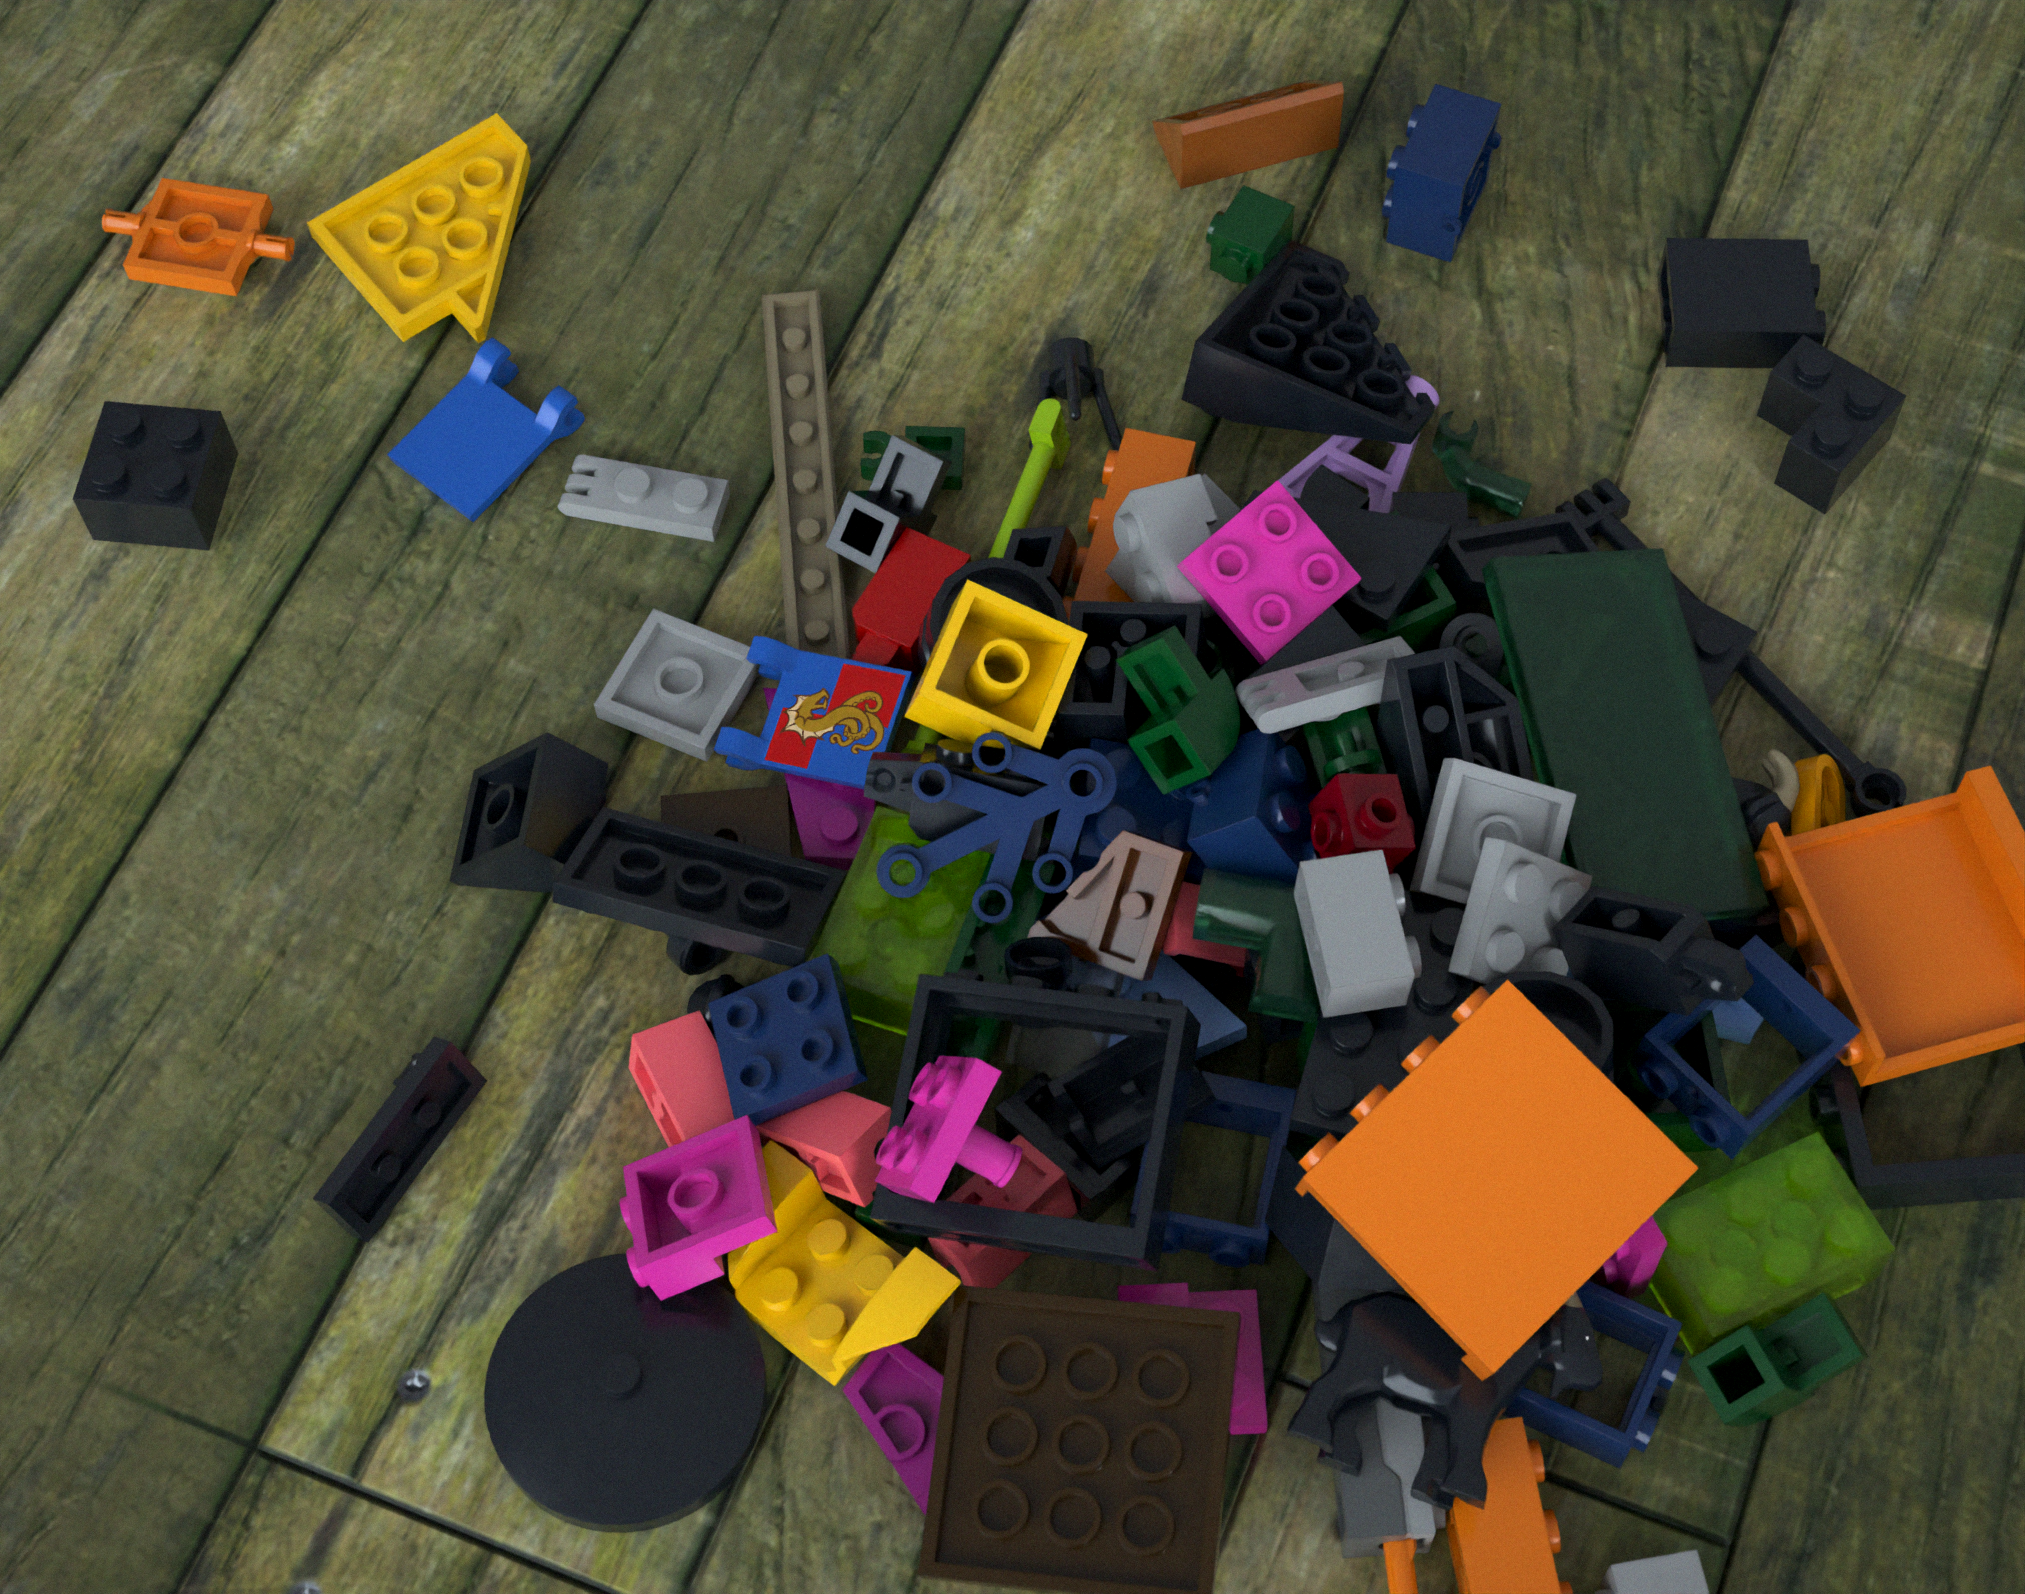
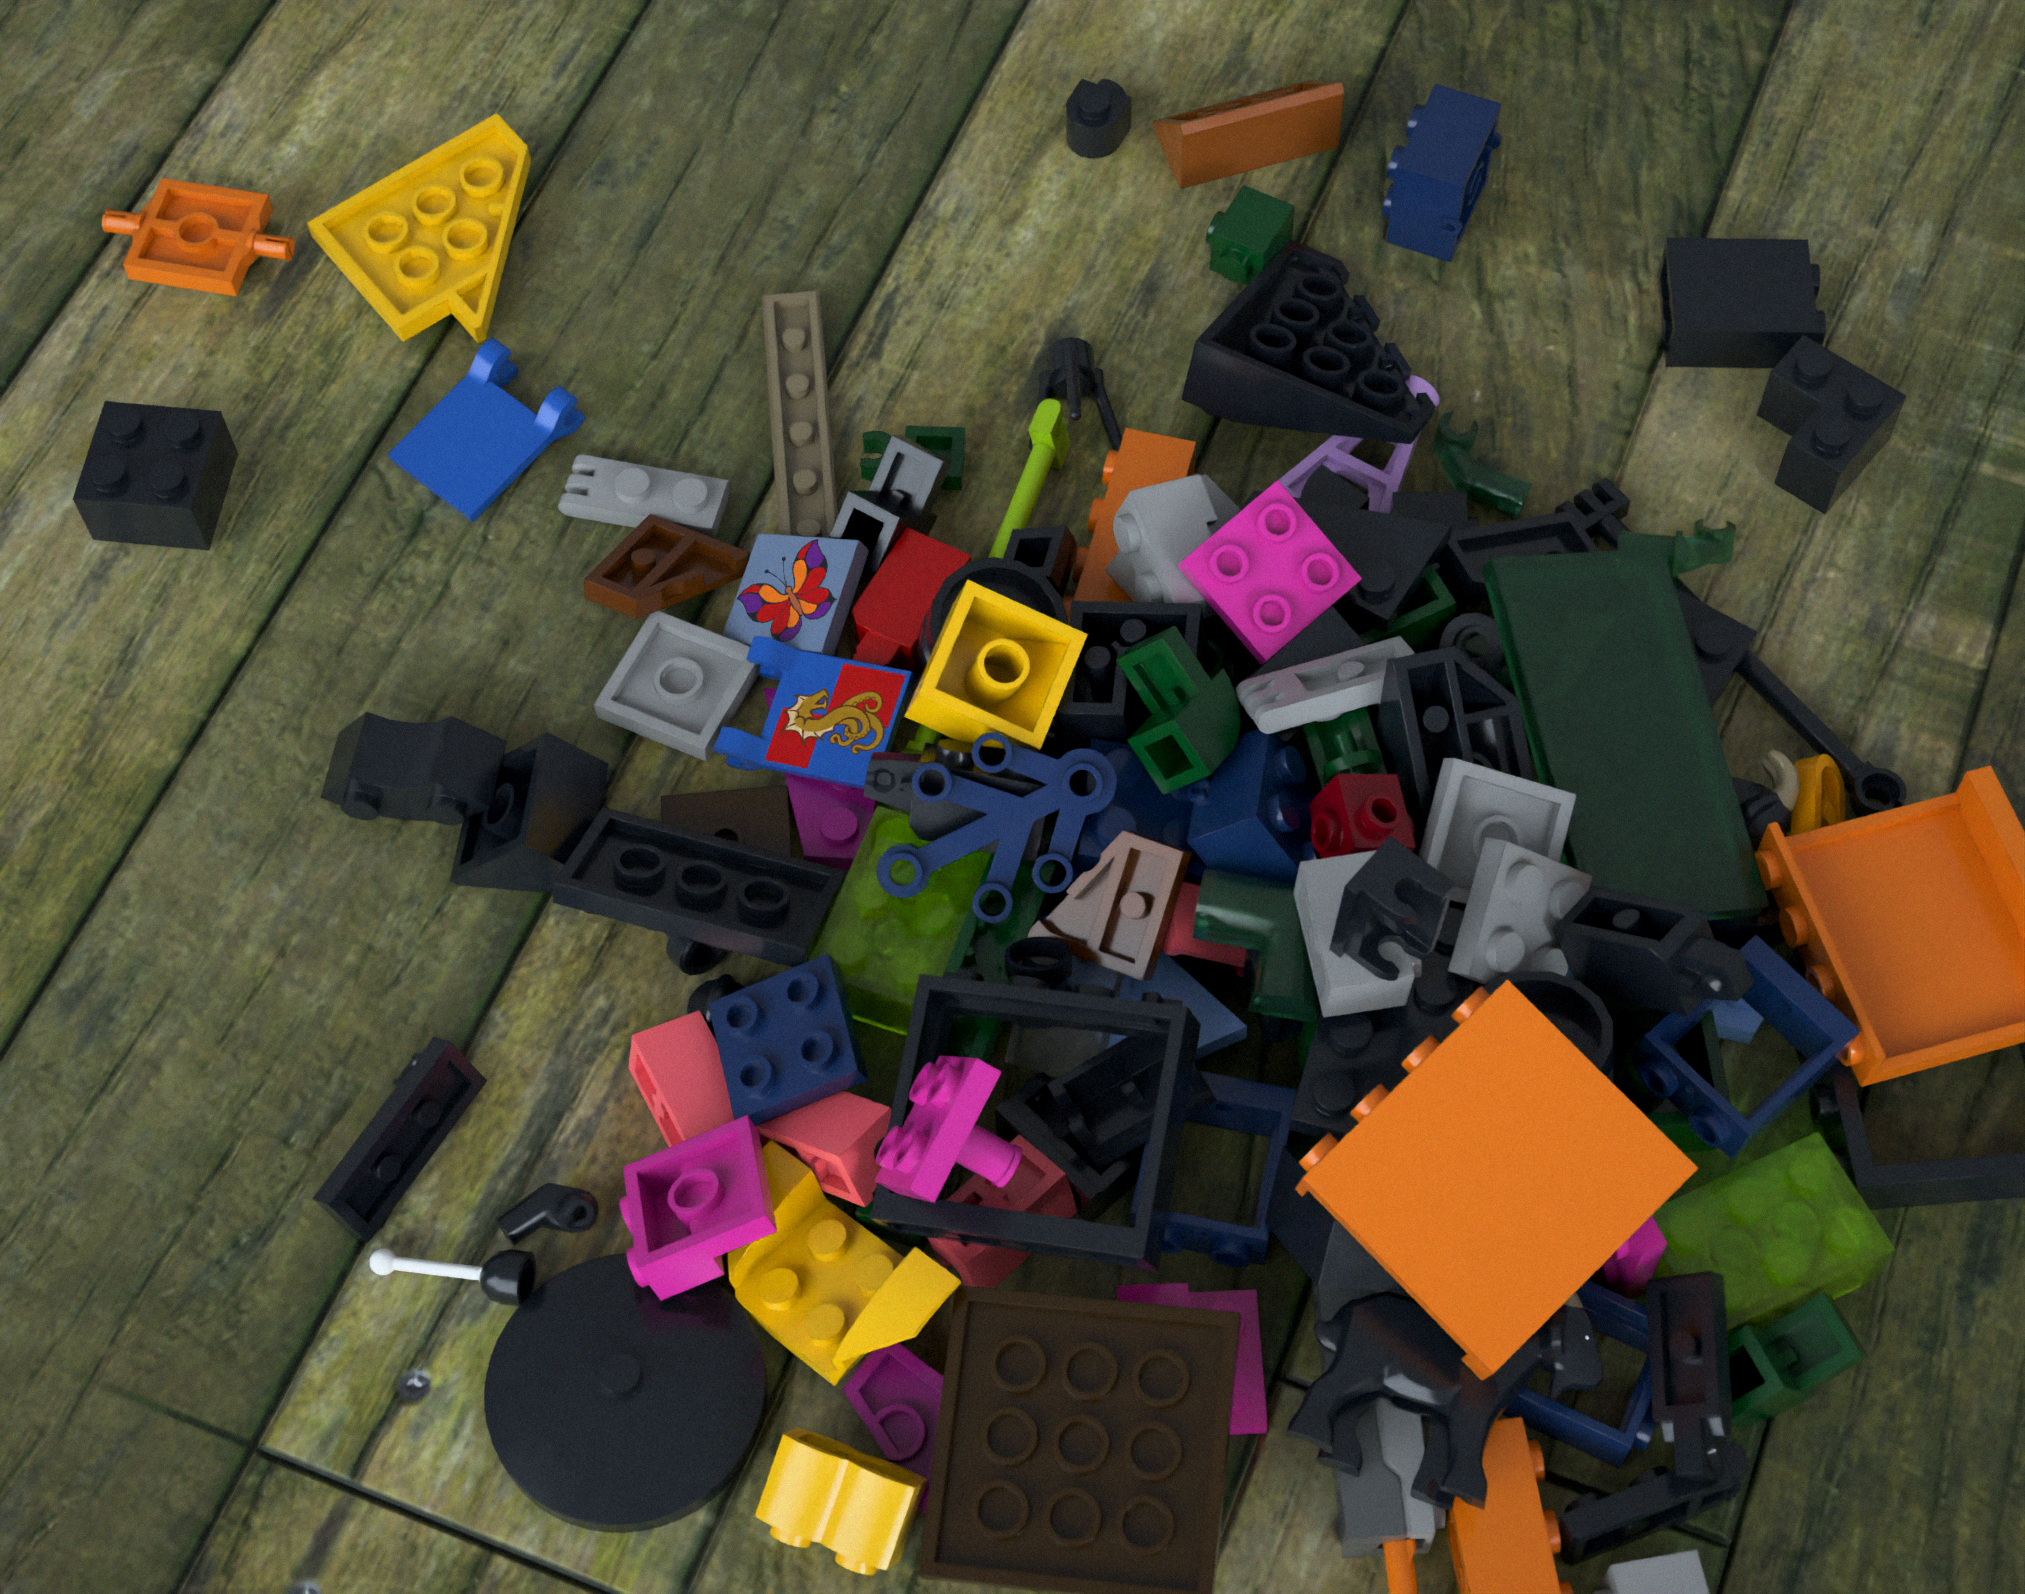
(413, 769): none -> black brick
(504, 1277): none -> hinge
(549, 1207): none -> black arm
(662, 567): none -> reddish brown wing
(797, 591): none -> sand blue tile
(841, 1500): none -> yellow brick
(1097, 118): none -> black plate
(1394, 901): none -> black hinge
(1649, 1505): none -> black hinge
(1686, 552): none -> clear green piece
(1690, 1369): none -> black hinge

